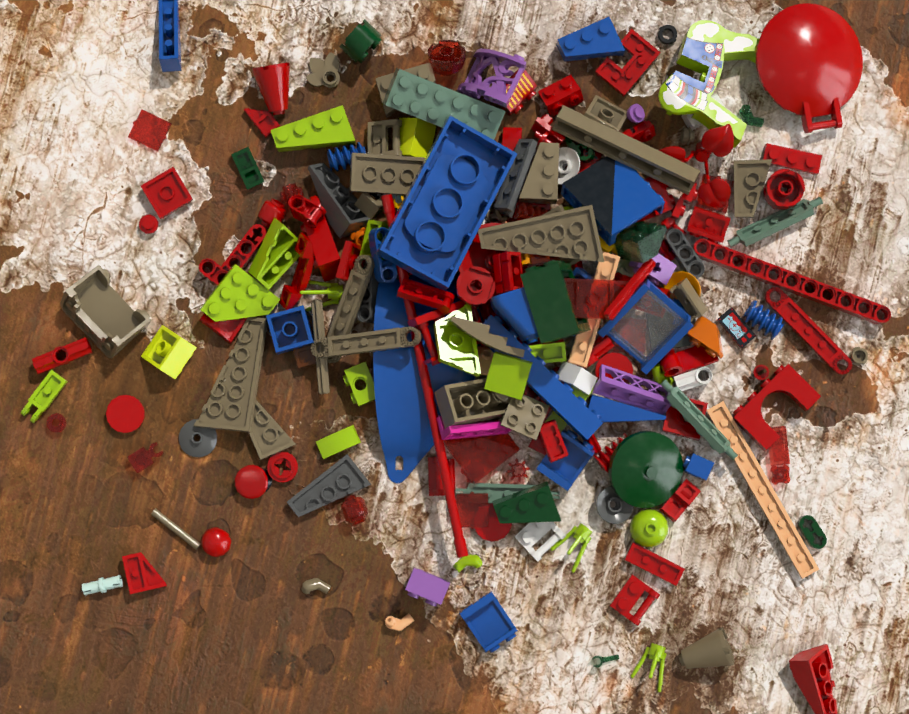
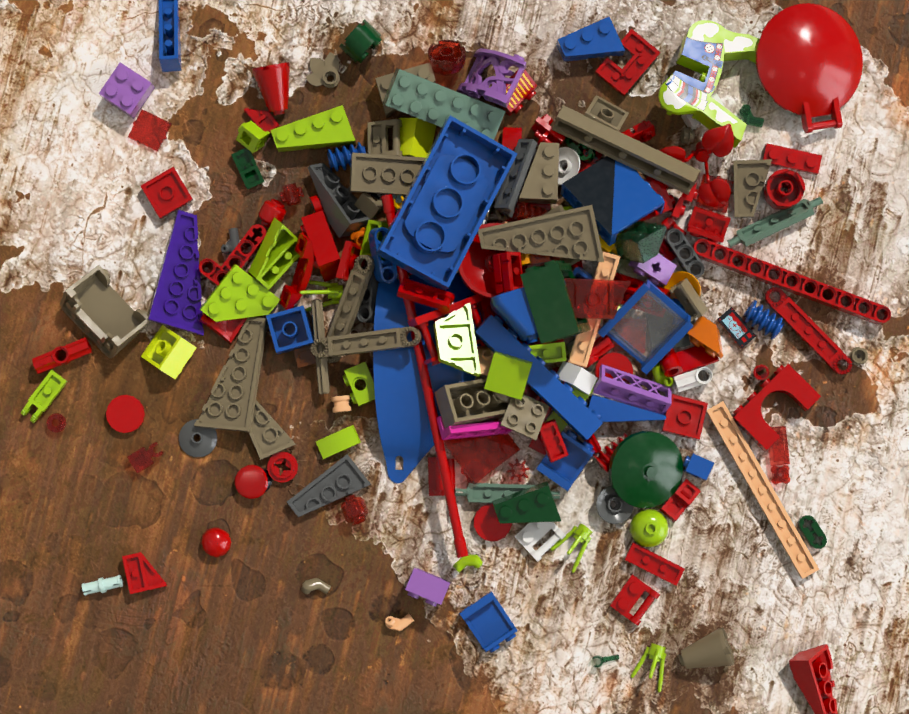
(126, 90): none -> medium lavender brick
(148, 224): red plate -> none
(175, 528): dark tan bar -> none
(179, 283): none -> dark purple wing
(232, 243): none -> dark grey arm
(252, 136): none -> lime brick
(308, 212): red piece -> none
(341, 404): none -> light nougat wheel
(473, 509): clear red piece -> none
(481, 333): dark tan slope -> none
(484, 280): red plate -> none
(560, 93): red bracket -> none
(629, 289): red axle -> none
(635, 113): medium lavender plate -> none
(667, 41): black piece -> none
(698, 420): sand green plate -> none

